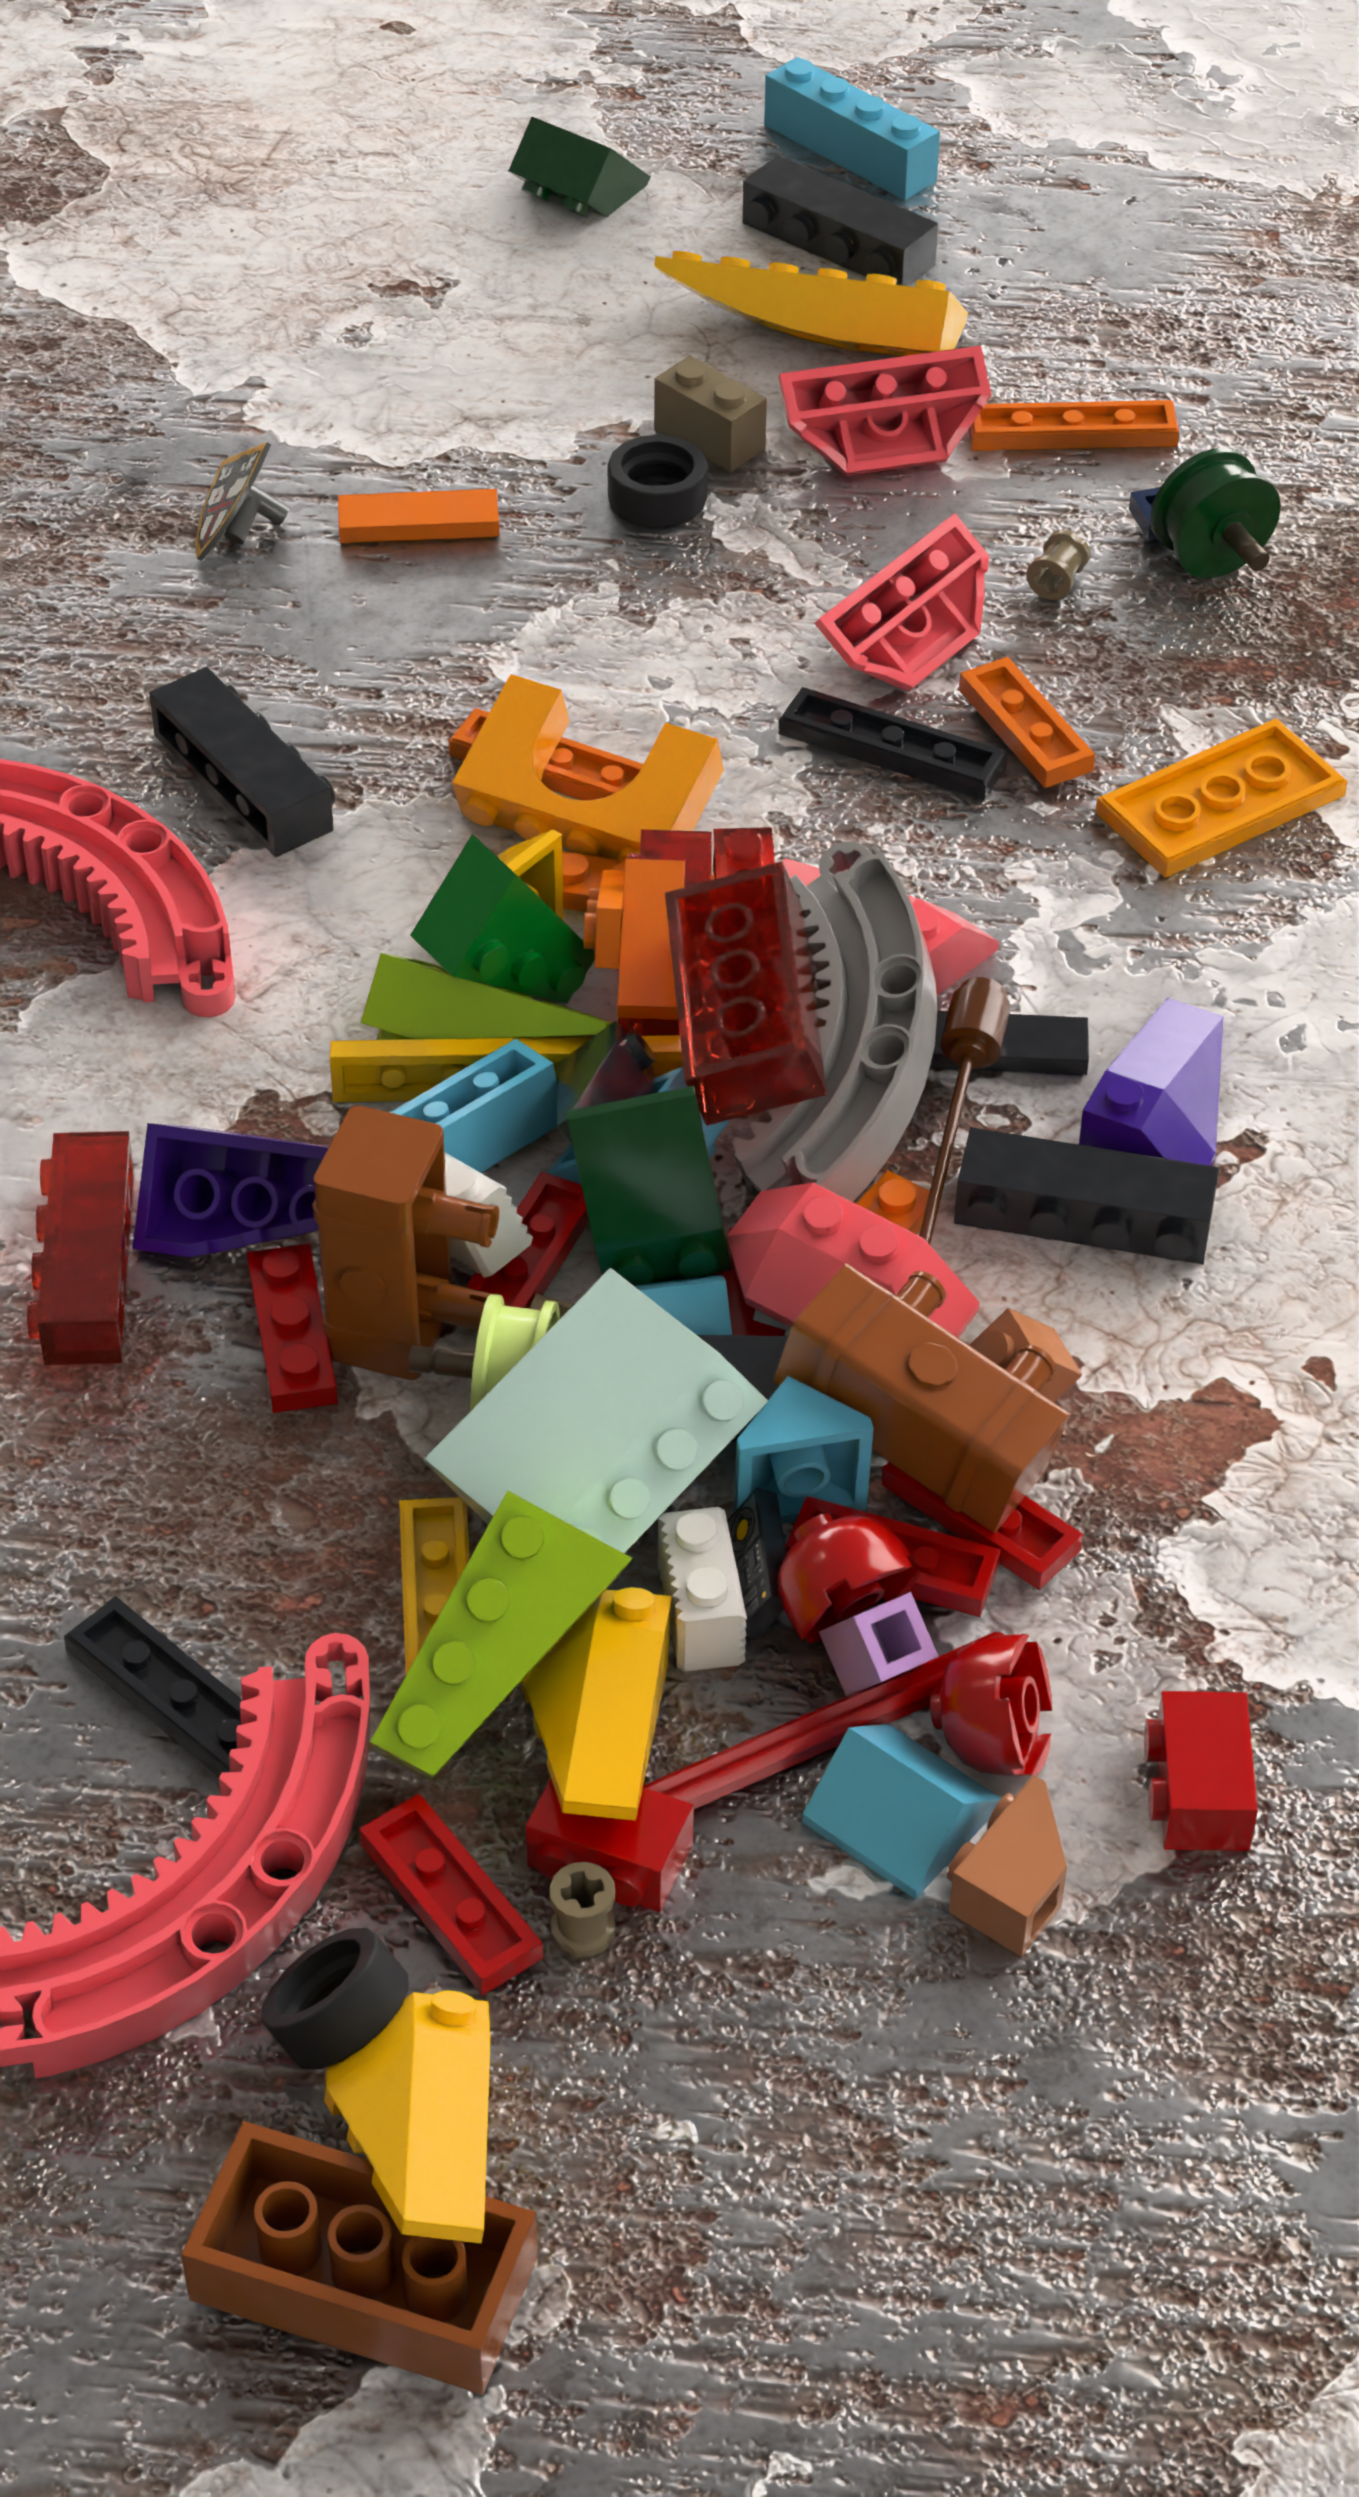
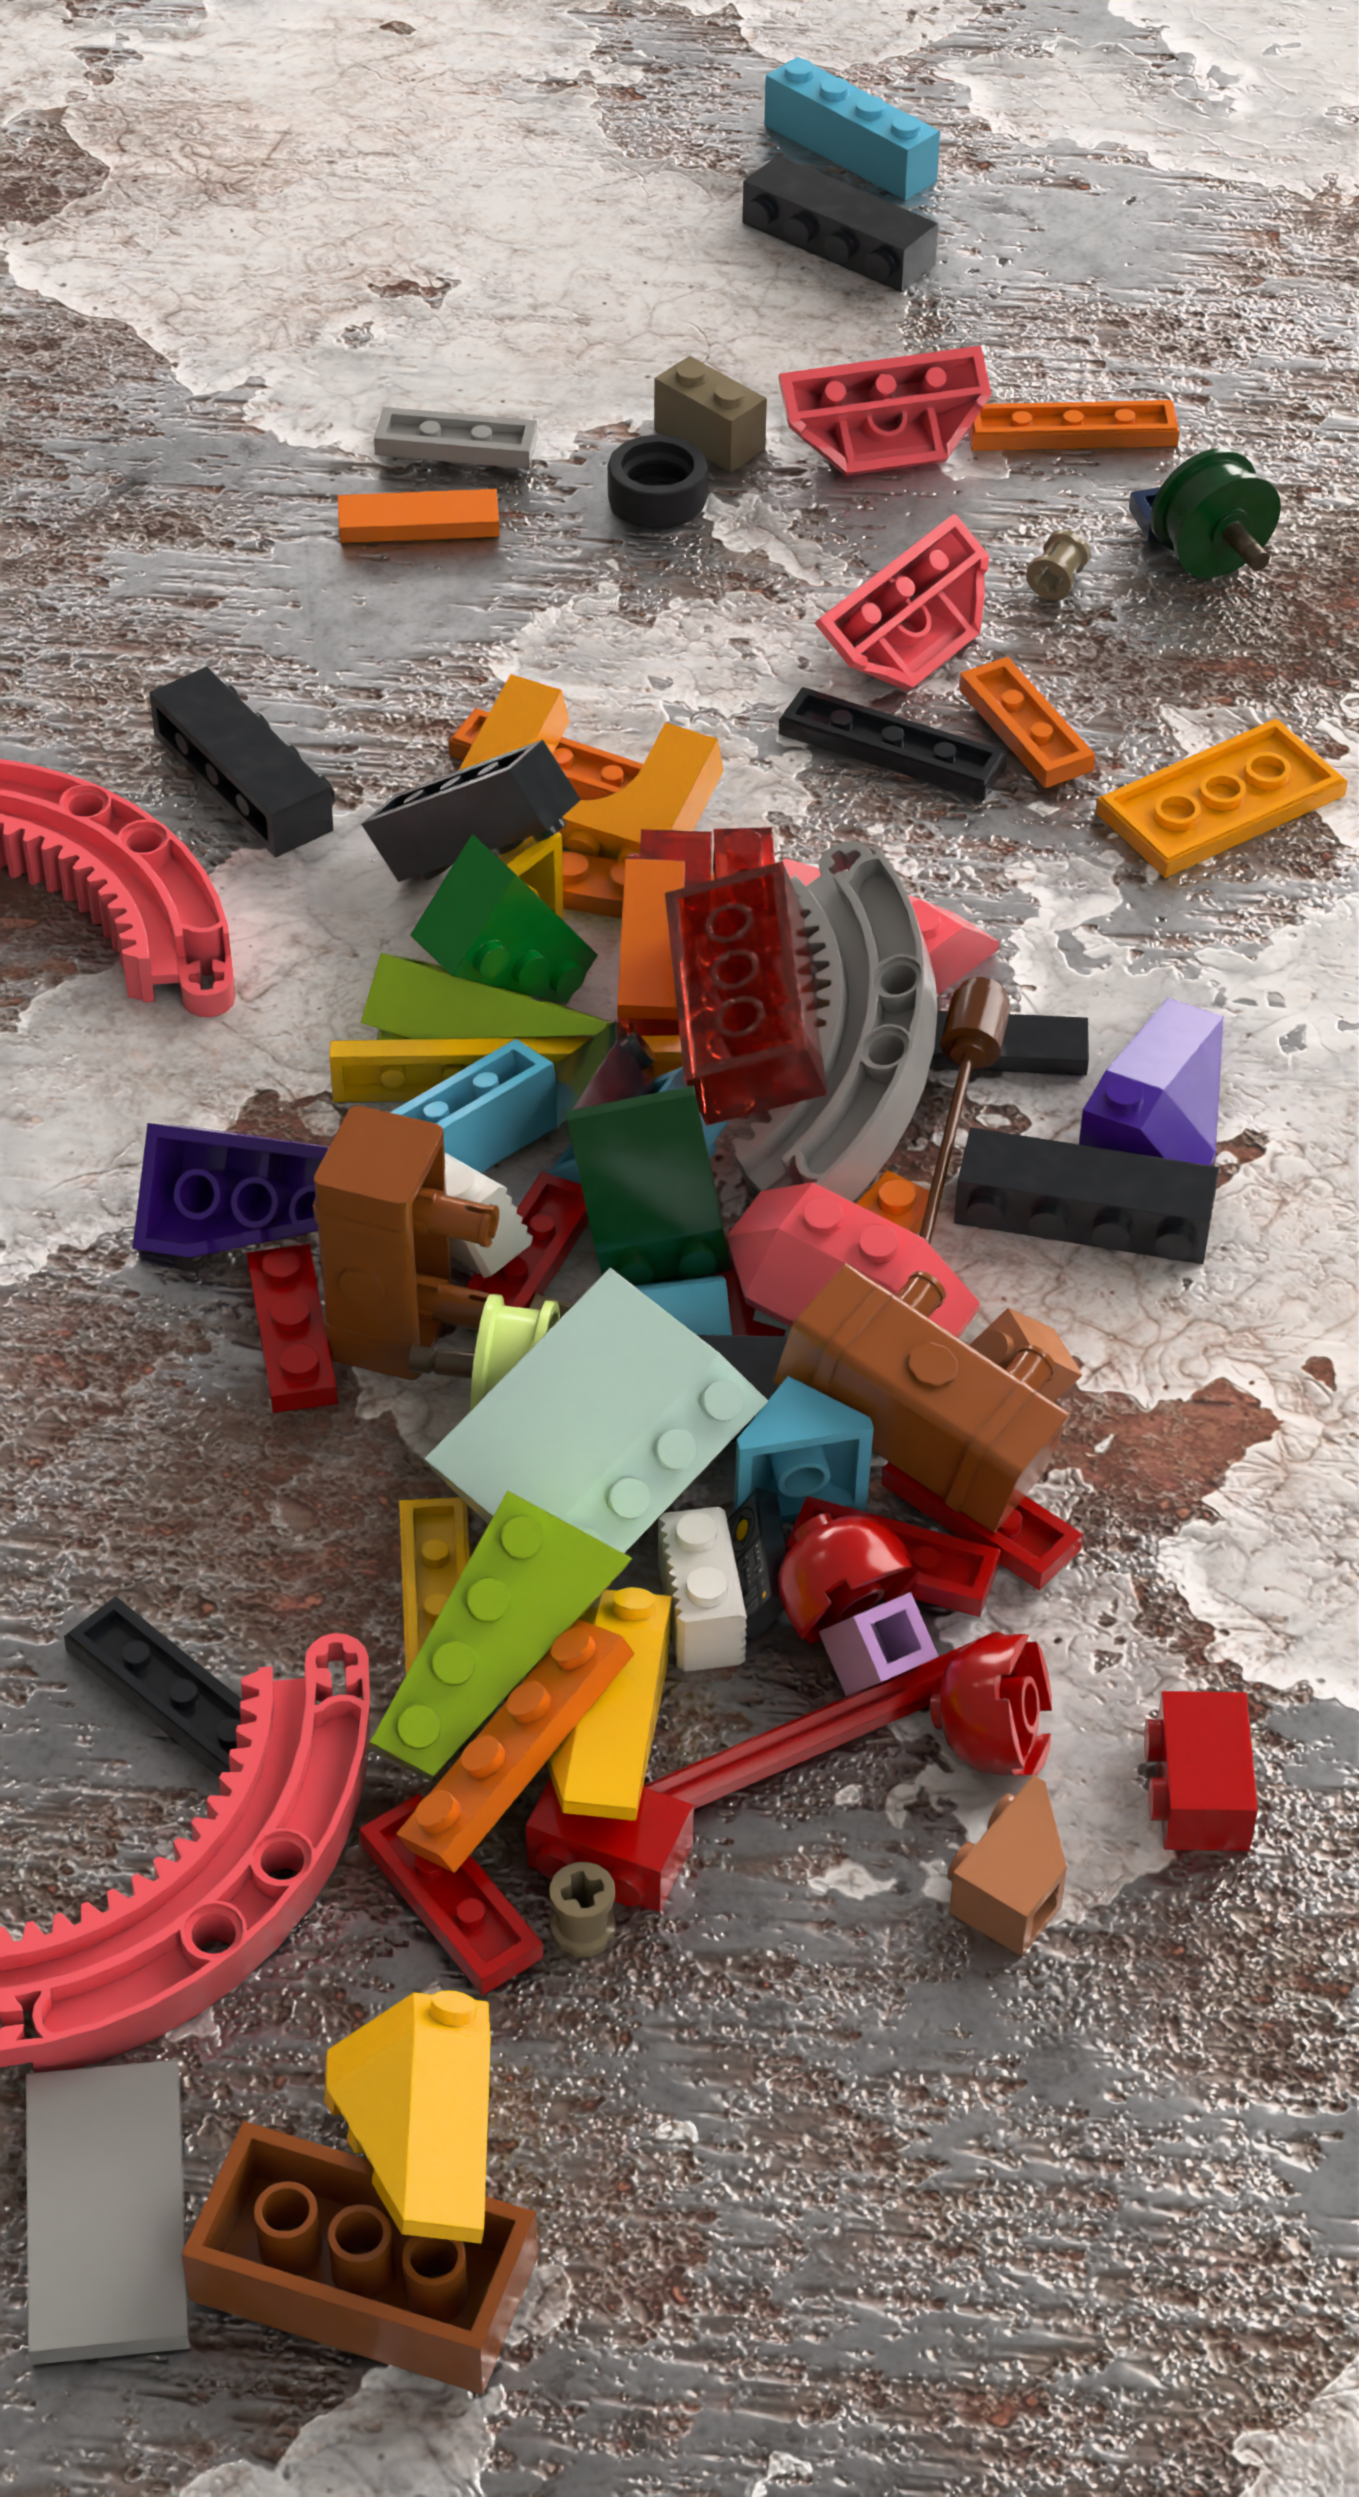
(84, 1250): clear red brick -> none
(105, 2212): none -> light grey tile
(236, 501): shield -> none
(335, 1998): black tyre -> none
(456, 438): none -> light grey plate
(493, 800): none -> black brick
(515, 1744): none -> orange plate
(574, 169): dark green slope -> none
(604, 919): orange plate -> none
(827, 306): yellow wedge -> none
(896, 1806): medium azure slope -> none

